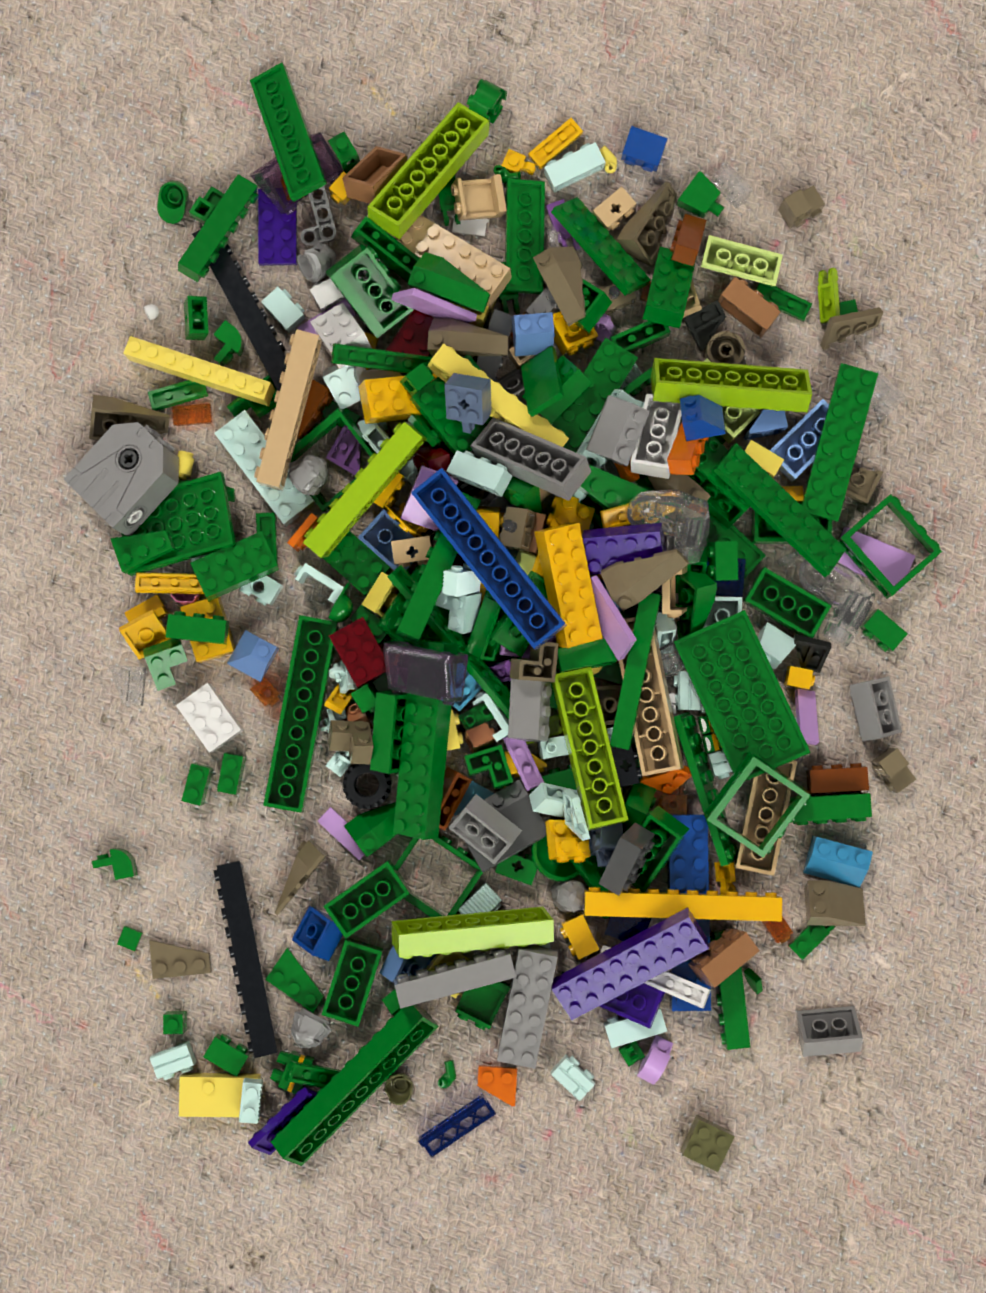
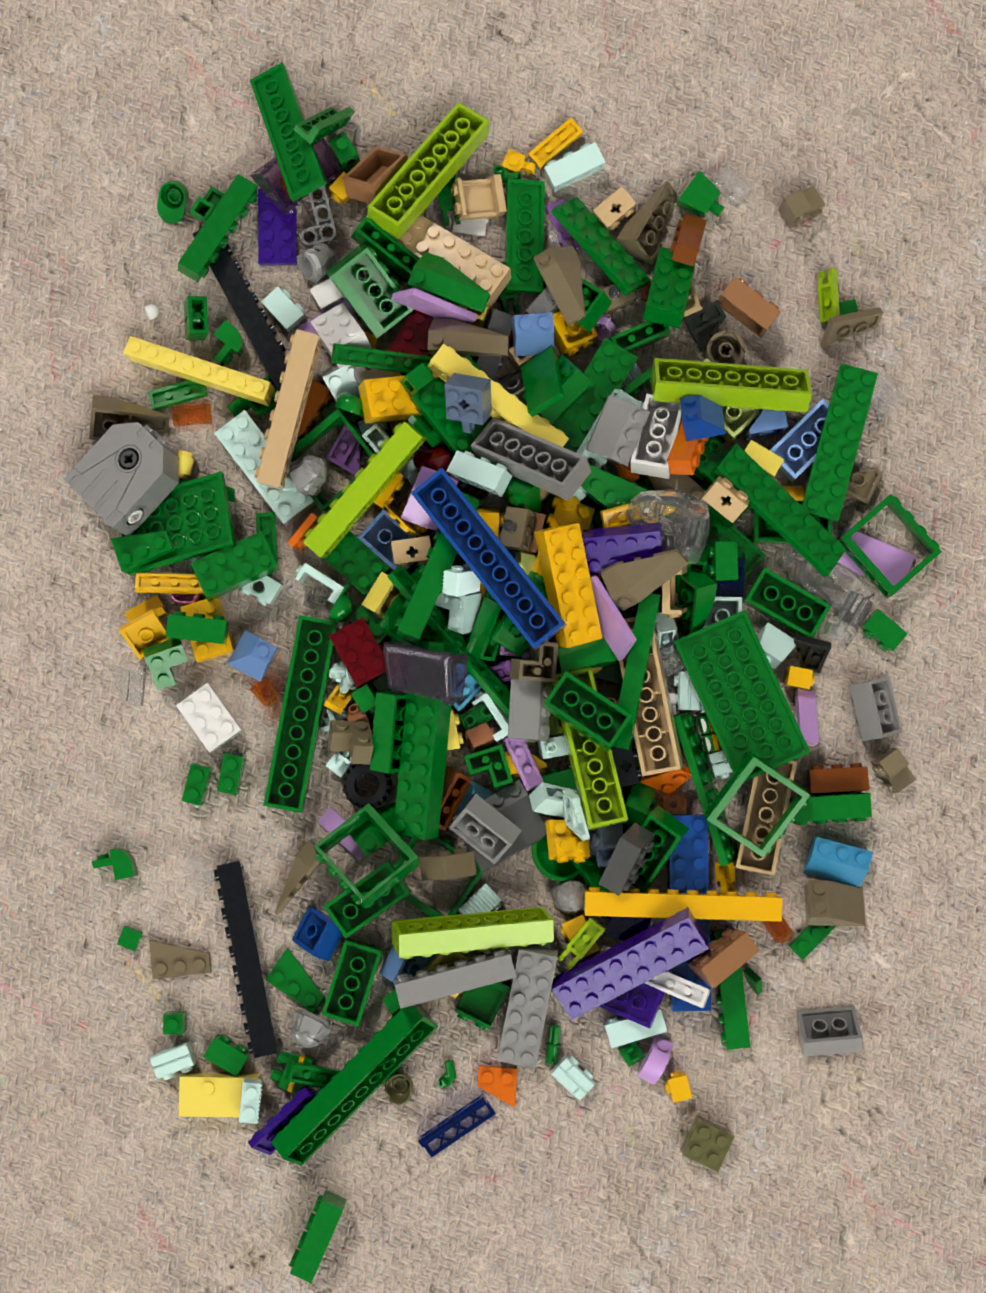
(316, 1239): none -> green brick
(323, 124): none -> green fence
(346, 828): none -> green window
(350, 403): none -> green cap
(447, 865): none -> dark tan brick
(487, 100): green brick -> none
(523, 874): green brick -> none
(553, 1044): none -> green axle
(582, 941): none -> lime hinge
(587, 711): none -> green brick
(610, 159): light yellow arm -> none
(643, 149): blue slope -> none
(678, 1086): none -> yellow brick
(728, 508): none -> tan brick
(741, 260): yellowish green slope -> none
(787, 302): green tile -> none

